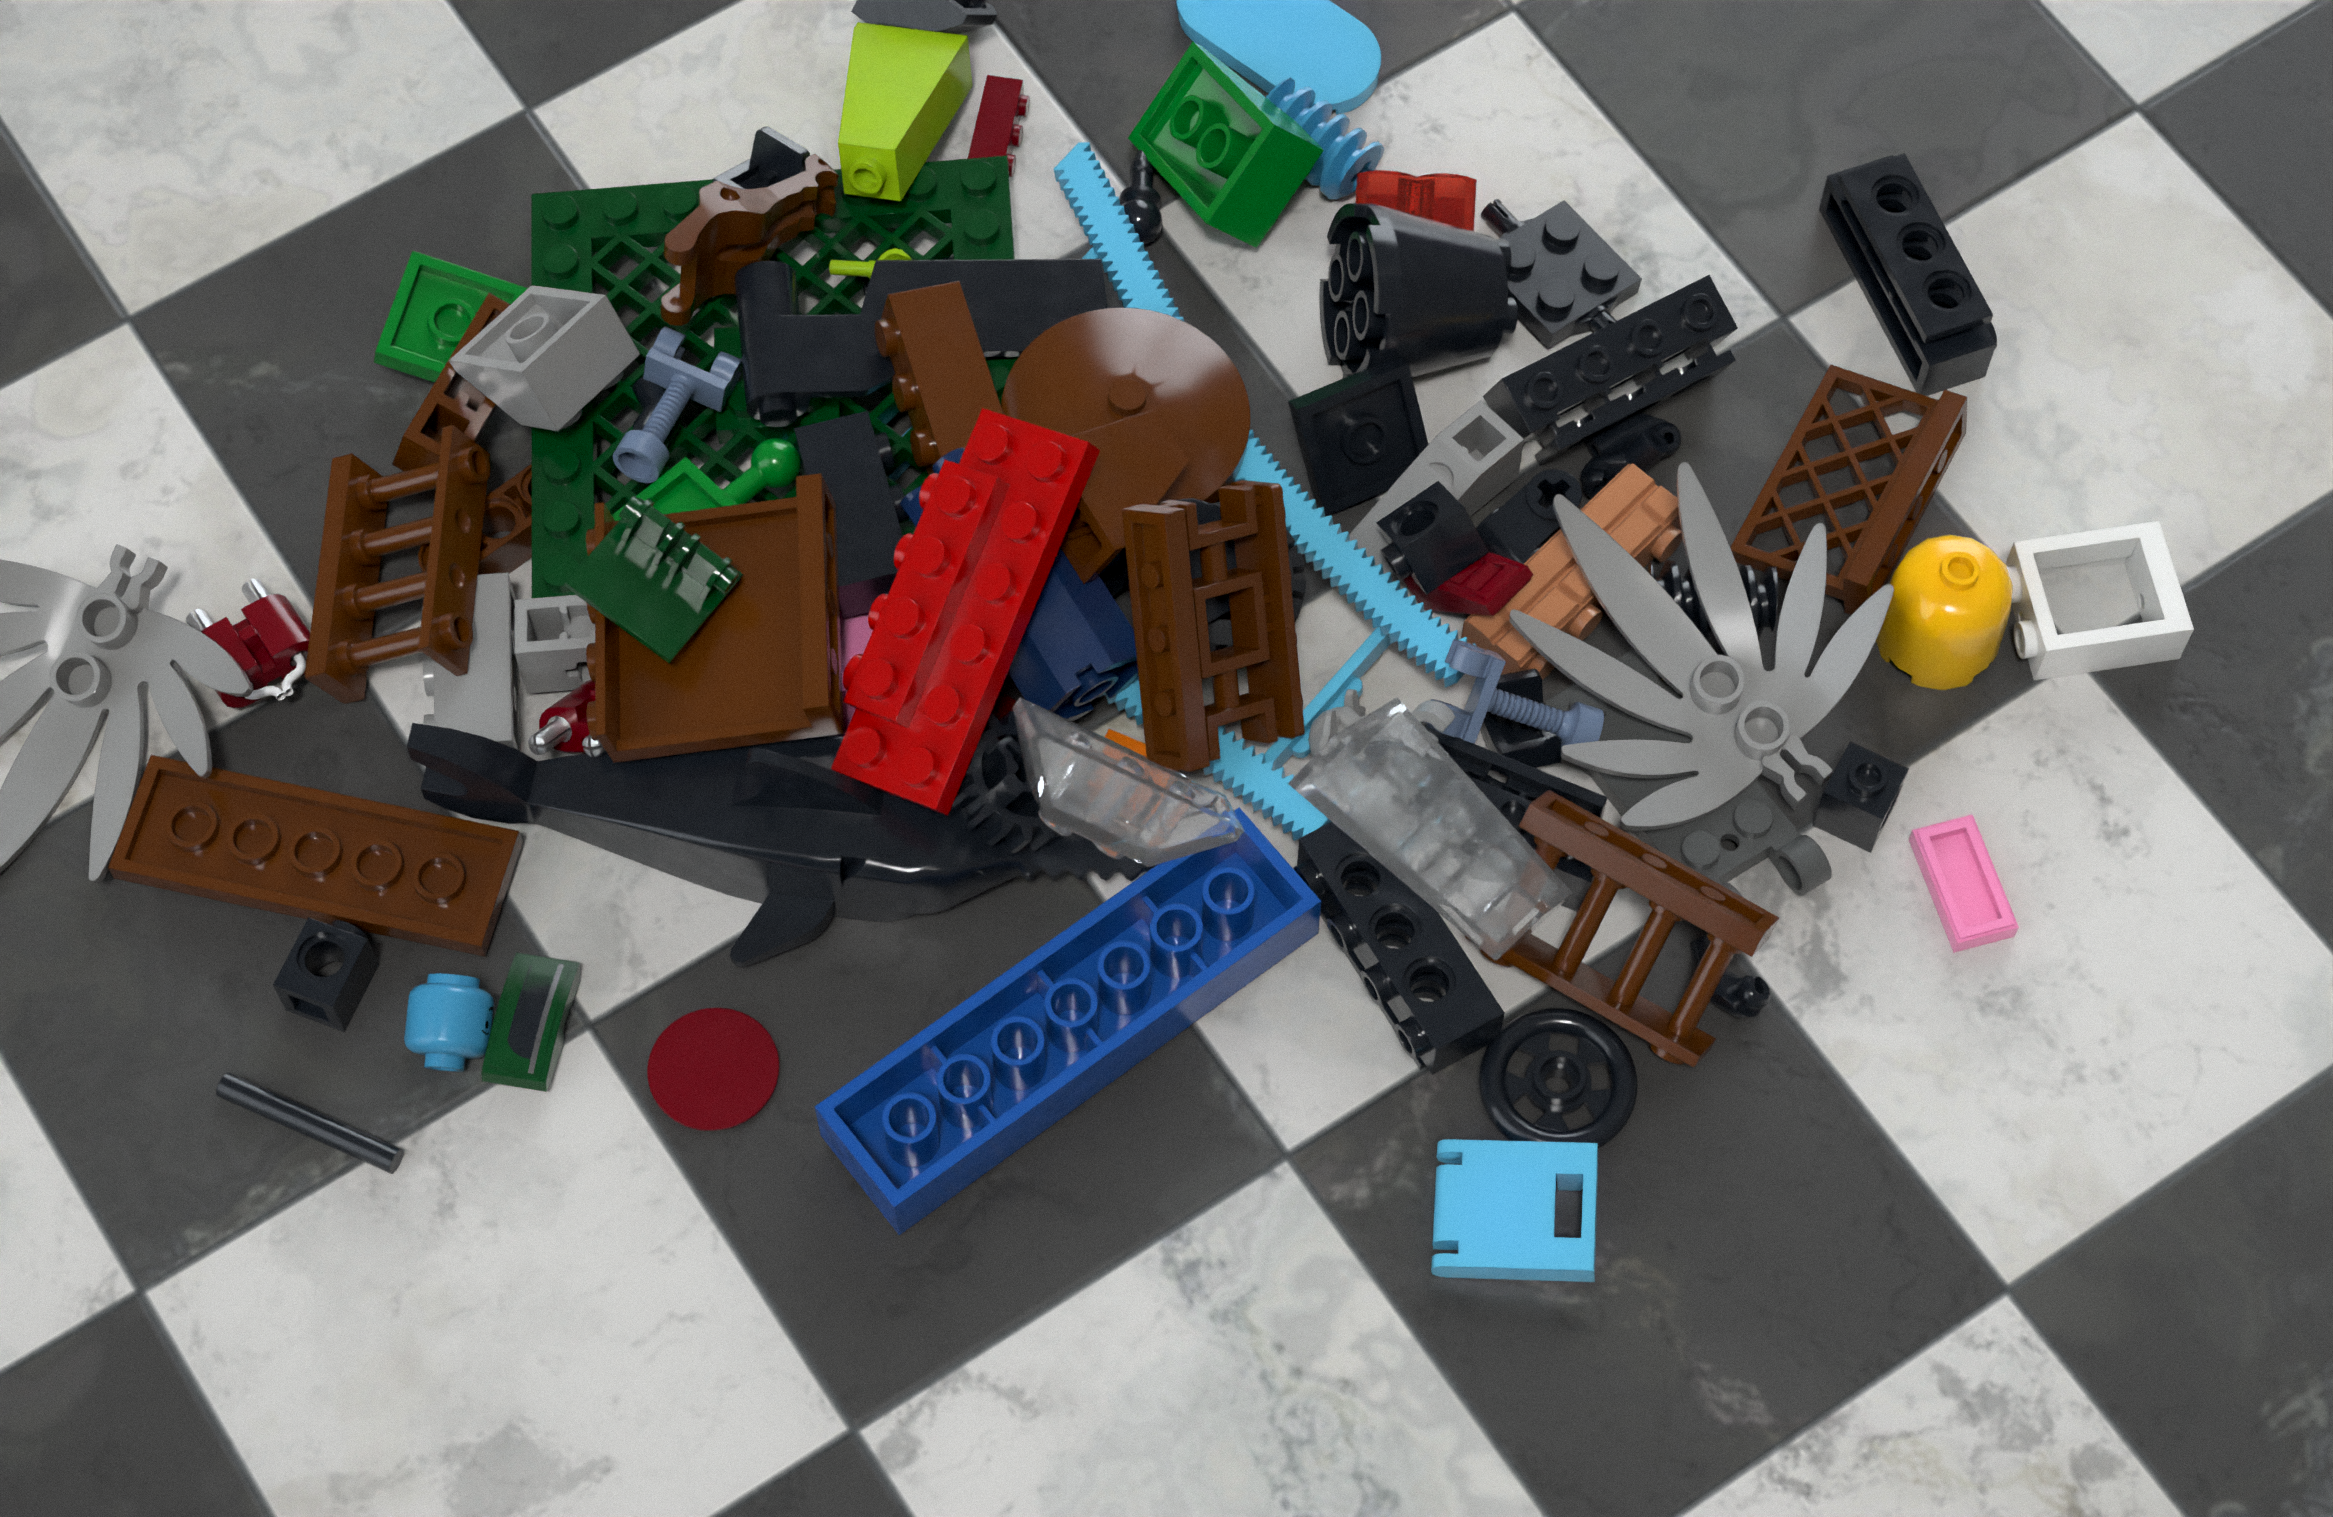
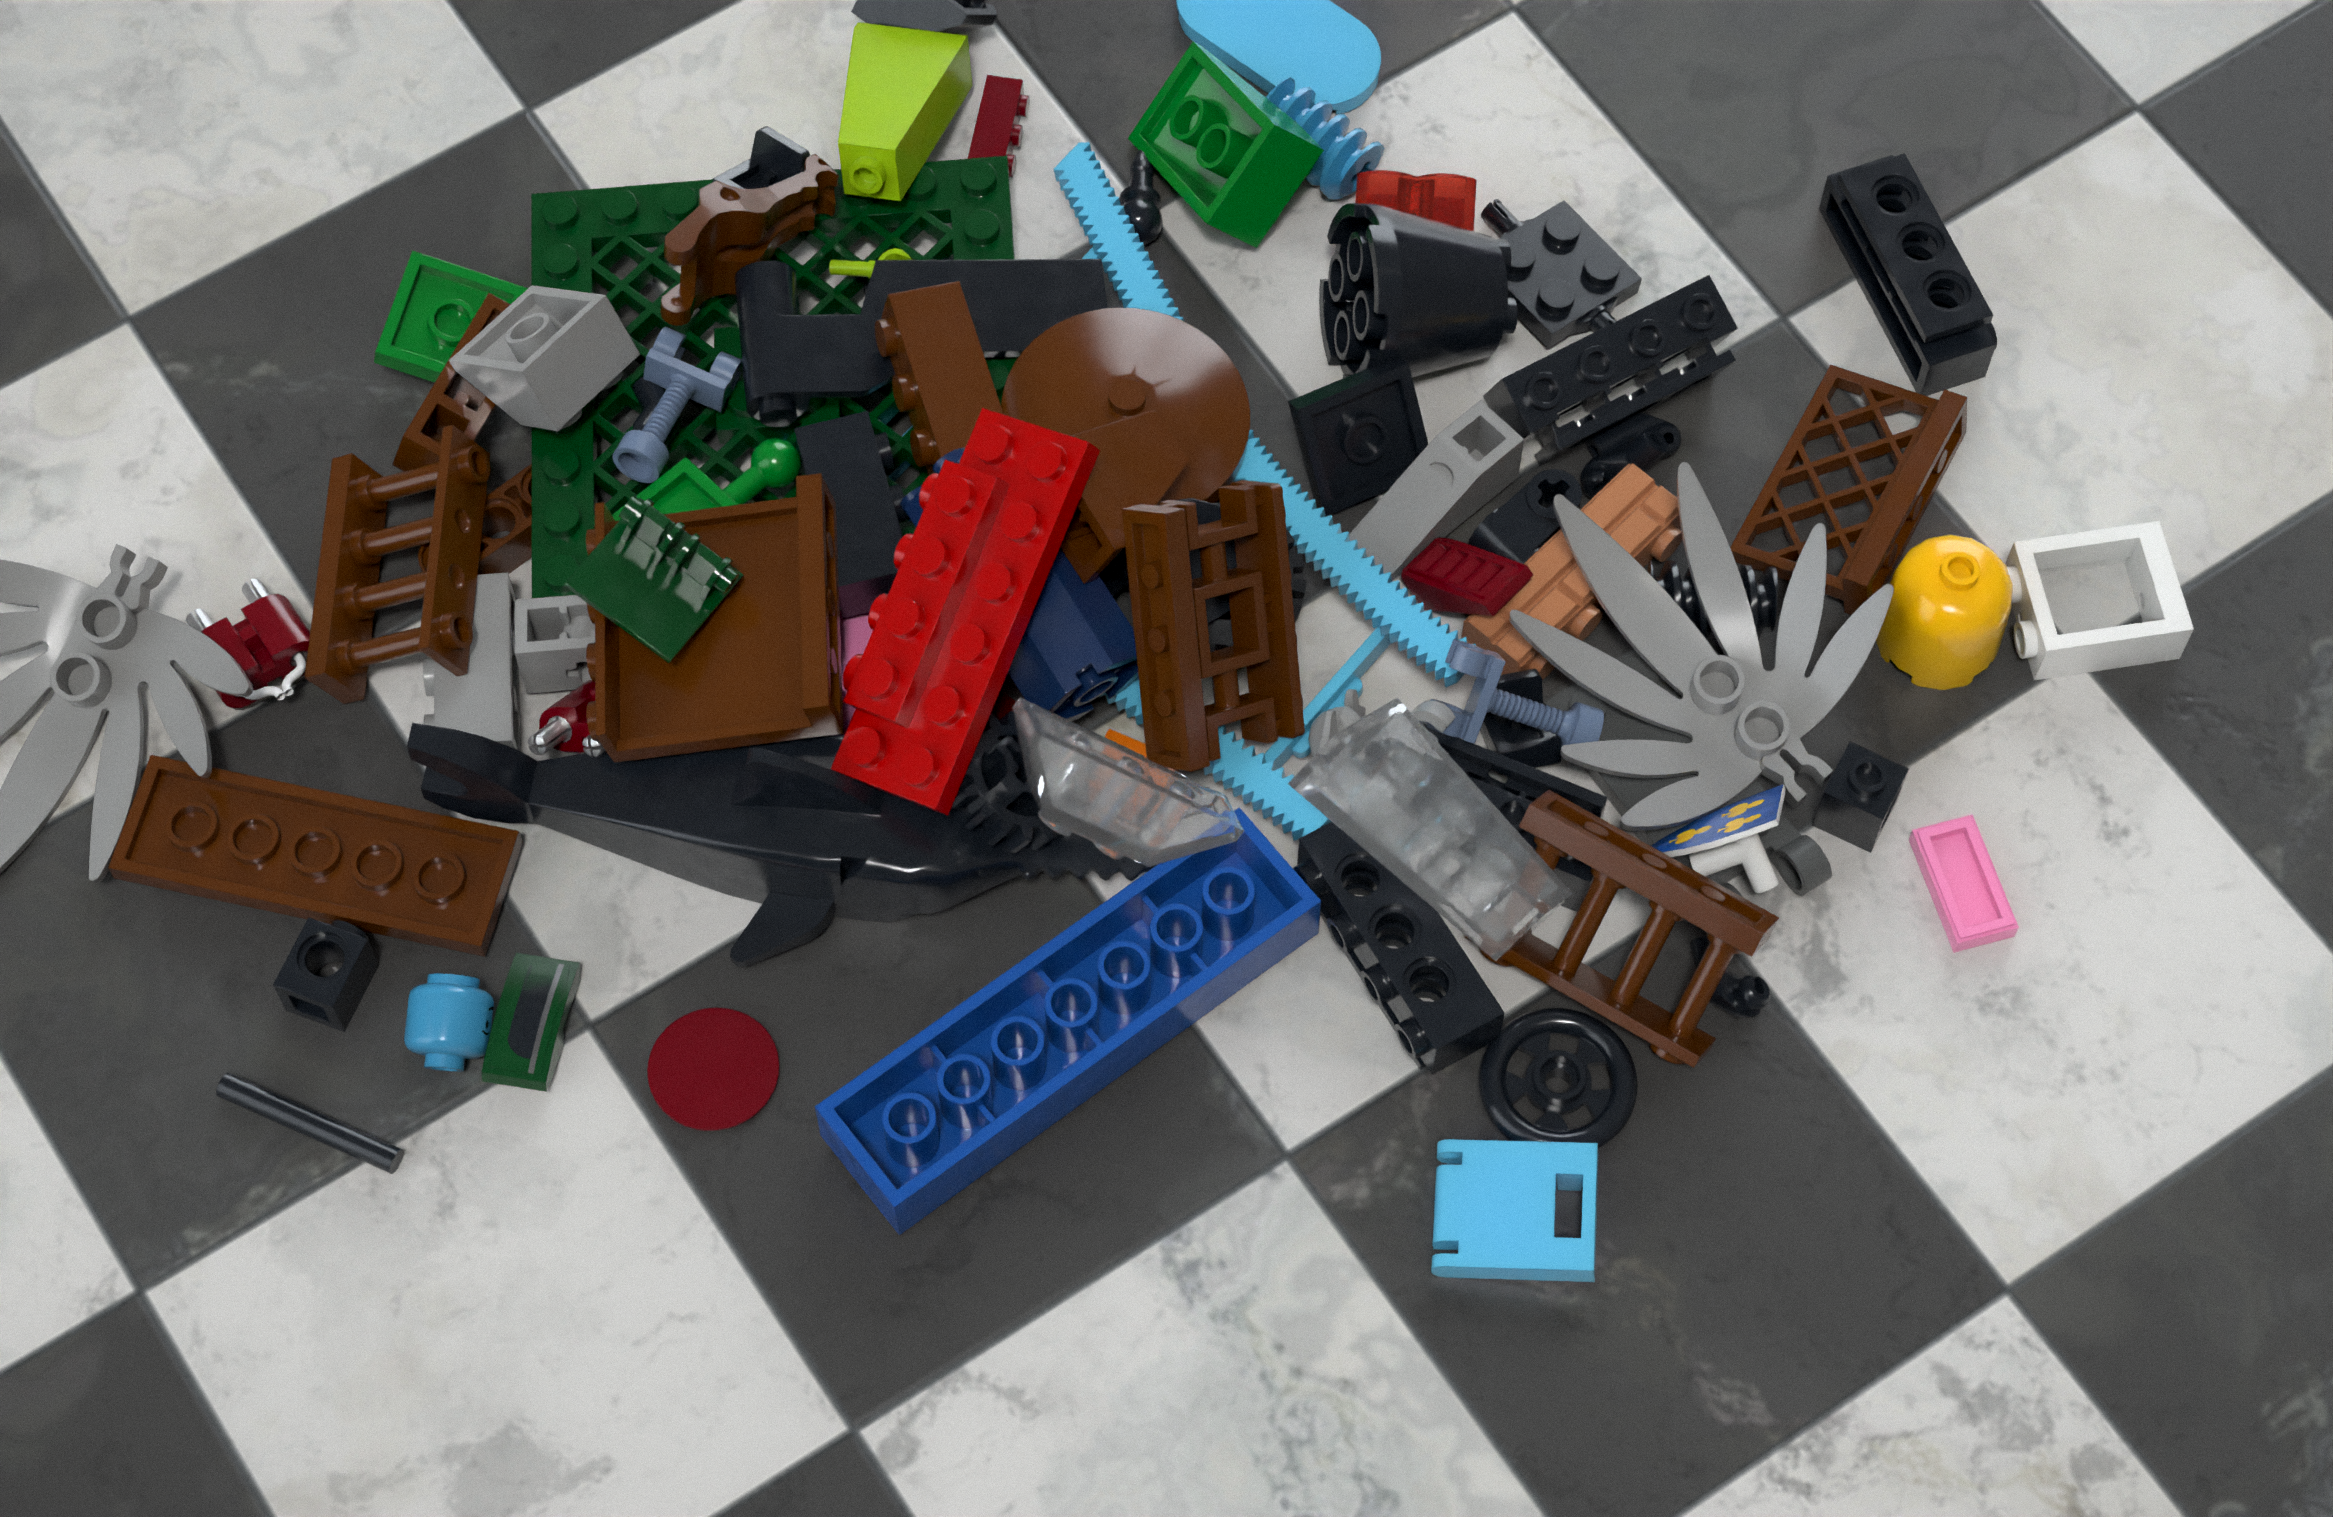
(1430, 538): black brick -> none
(1731, 838): none -> shield

